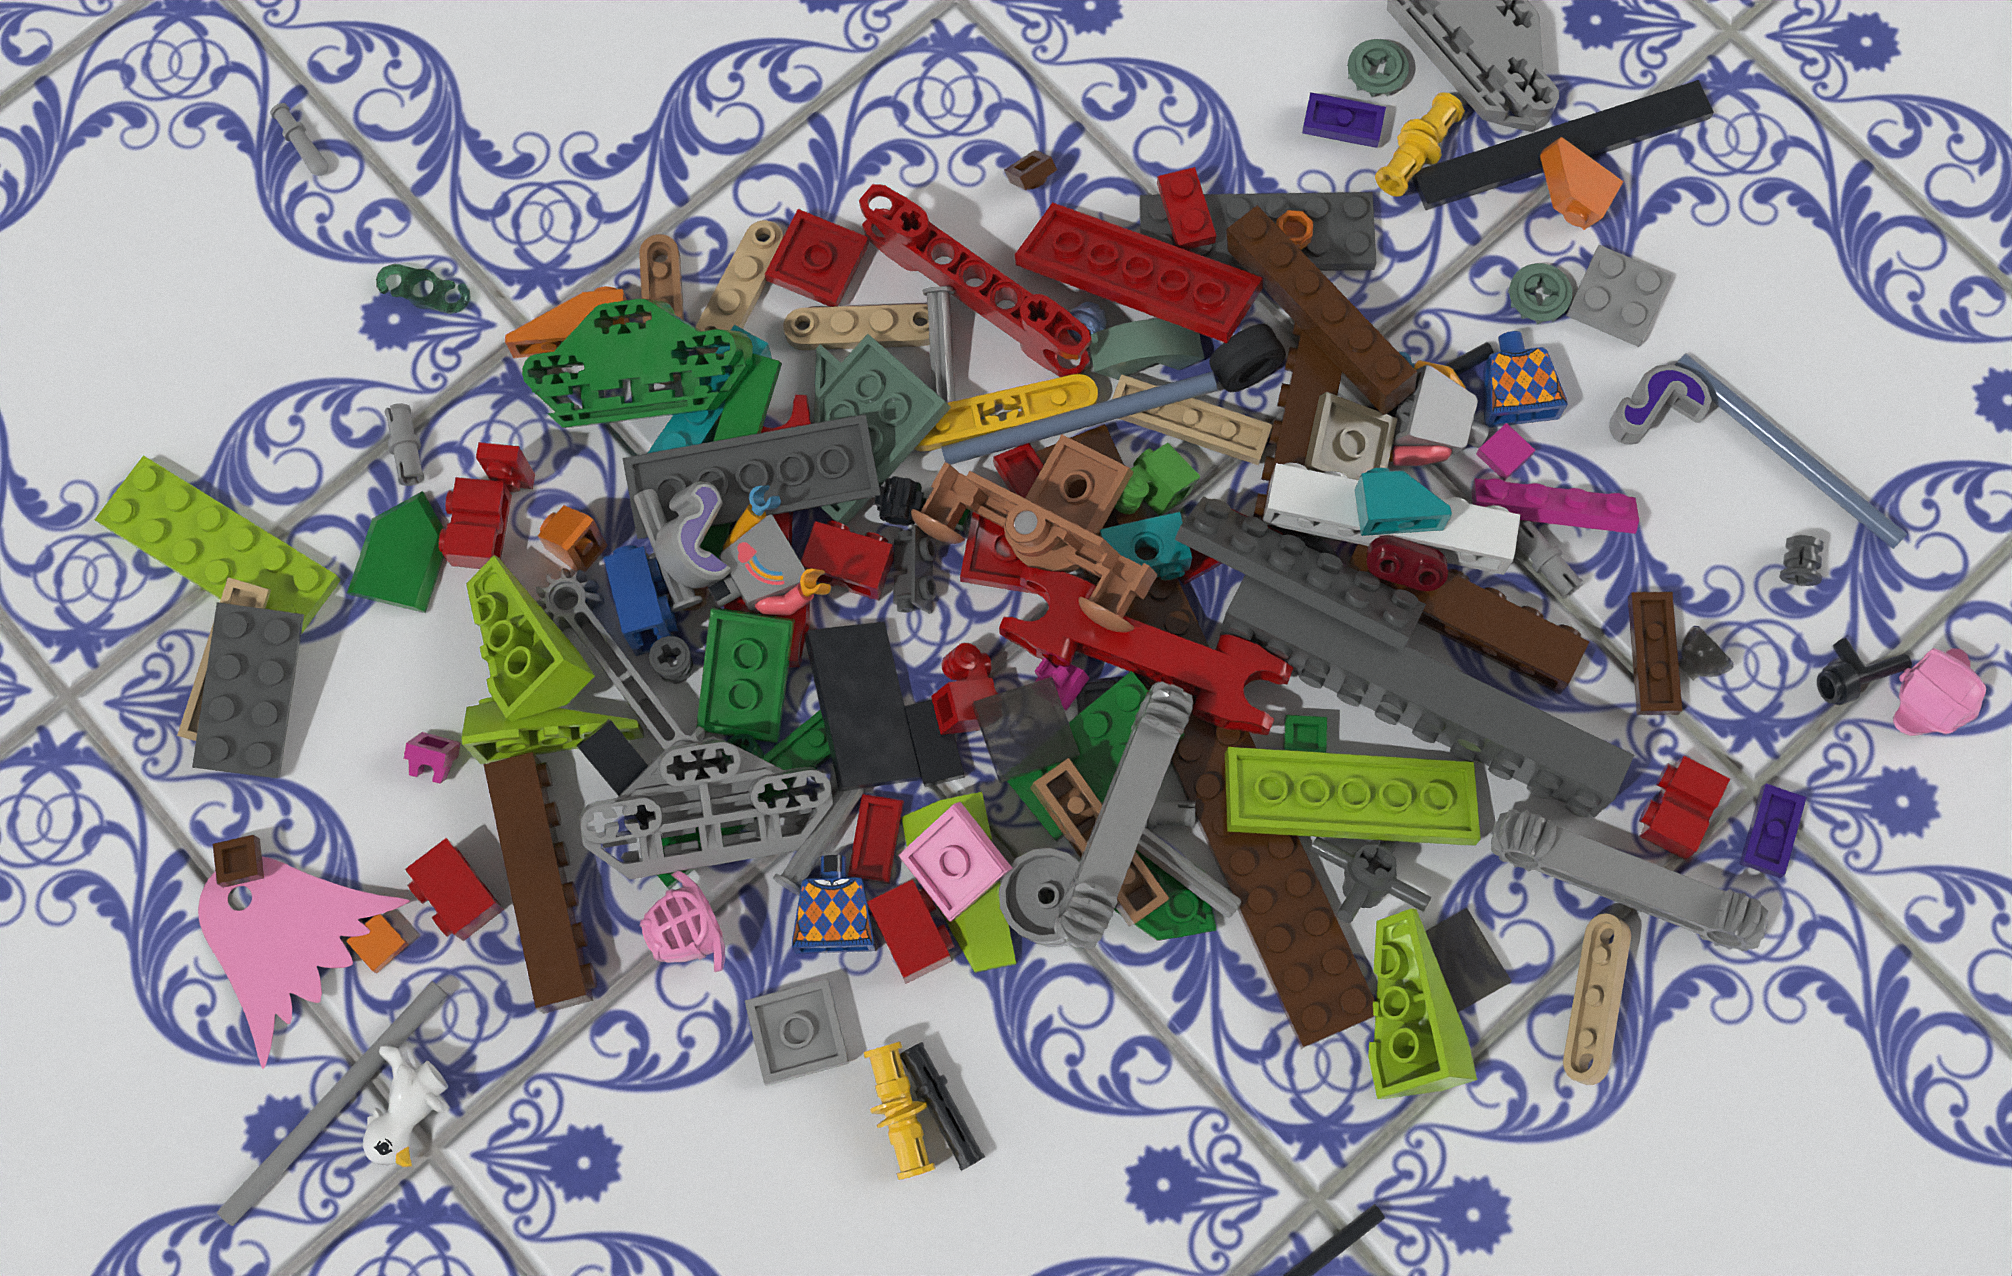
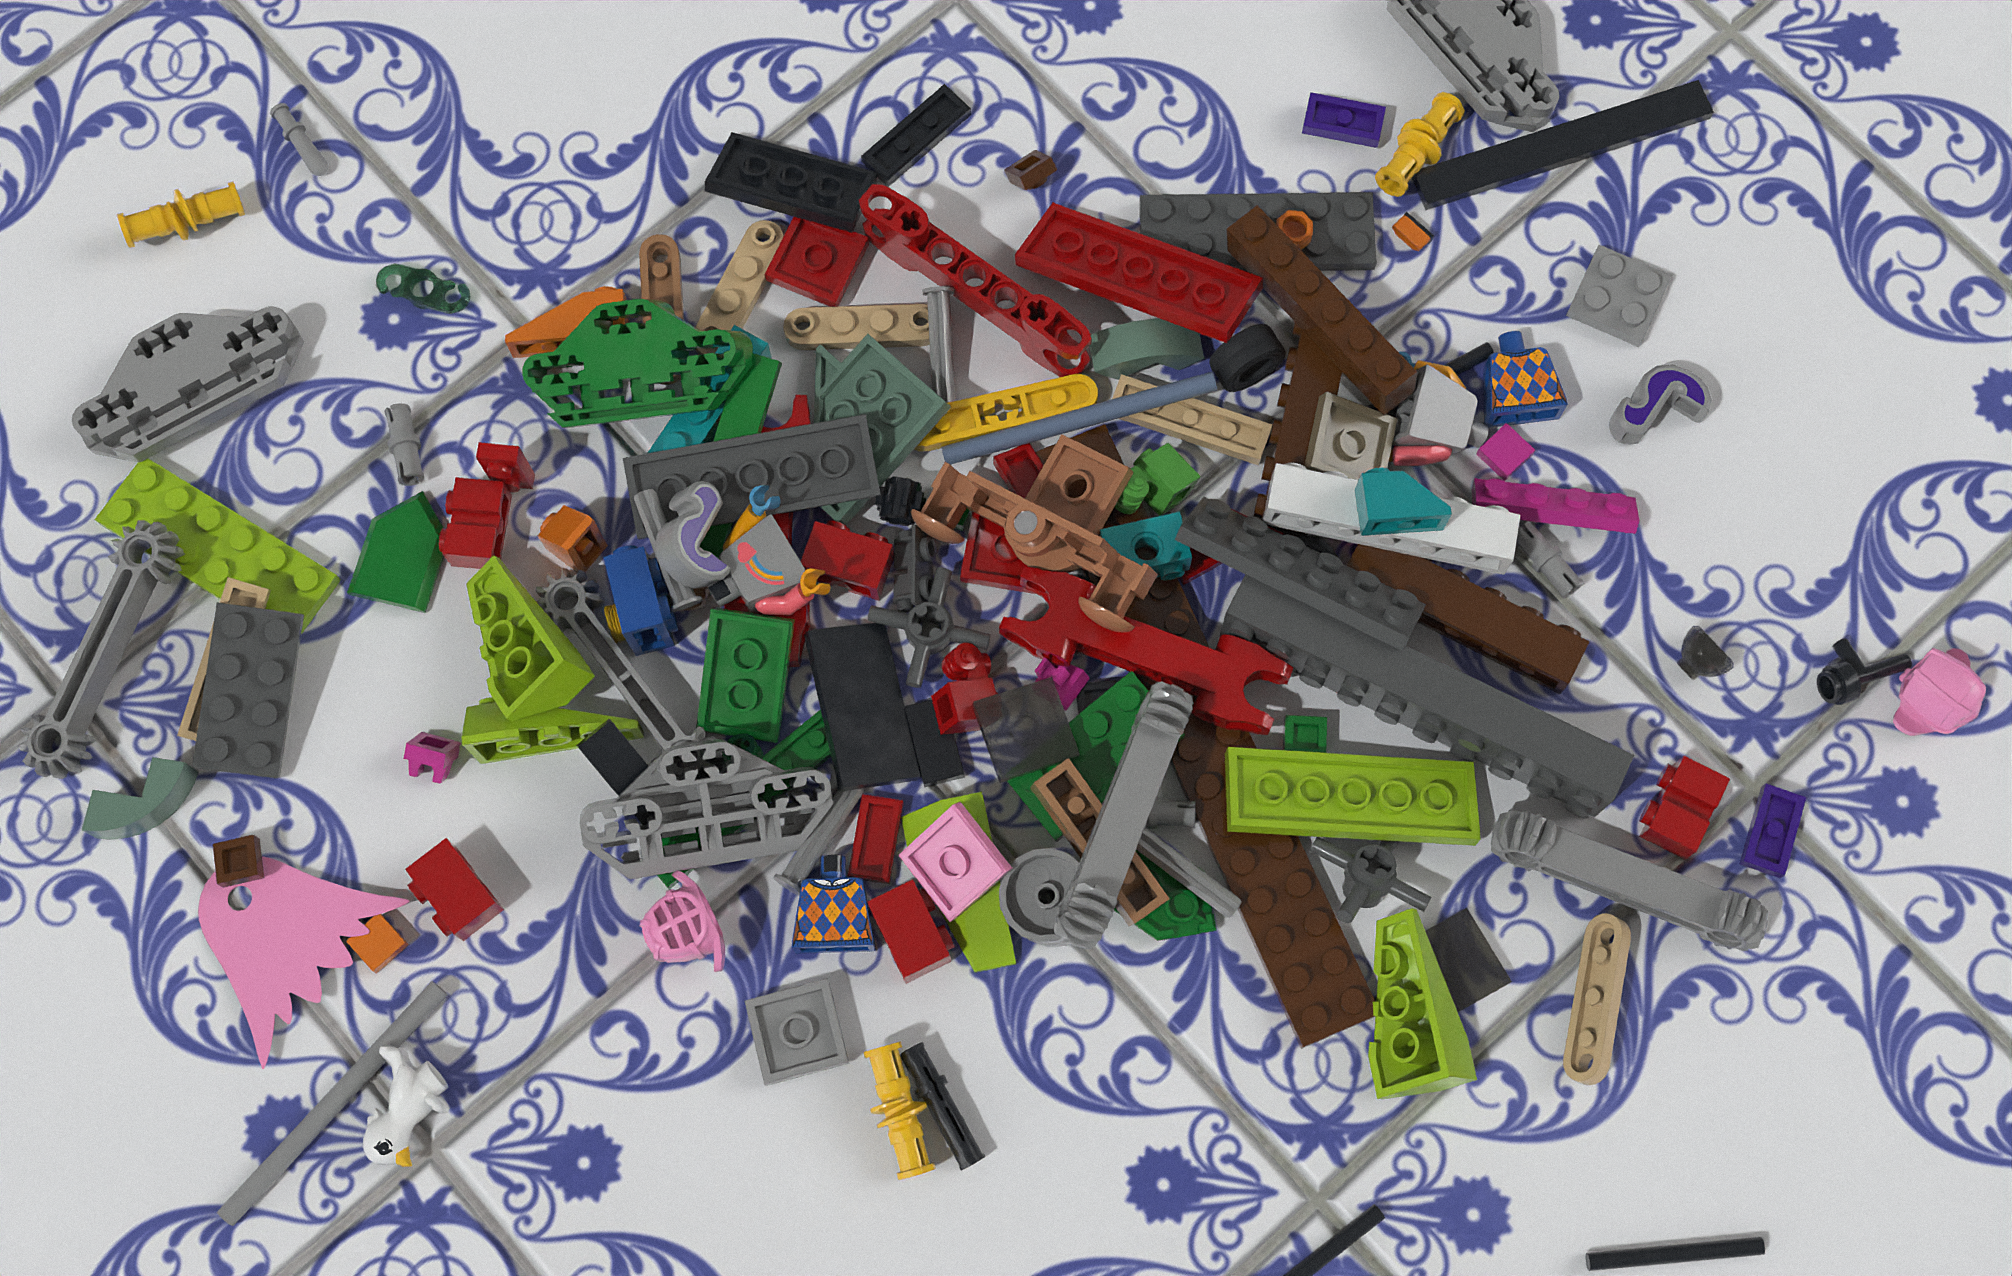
(101, 650): none -> light grey arm
(125, 816): none -> sand green brick
(180, 214): none -> yellow piece
(195, 372): none -> light grey connector
(539, 883): reddish brown brick -> none
(613, 623): none -> yellow axle
(667, 647): dark grey bush -> none
(790, 181): none -> black tile
(916, 135): none -> black tile
(939, 638): none -> dark grey bar
(1091, 316): light blue plate -> none
(1186, 209): red plate -> none
(1375, 53): sand green gear -> none
(1409, 562): dark red plate -> none
(1412, 232): none -> orange piece
(1552, 283): sand green gear -> none
(1577, 184): orange slope -> none
(1654, 653): reddish brown plate -> none
(1675, 1253): none -> black bar
(1796, 456): sand blue piece -> none
(1806, 549): dark grey bush -> none

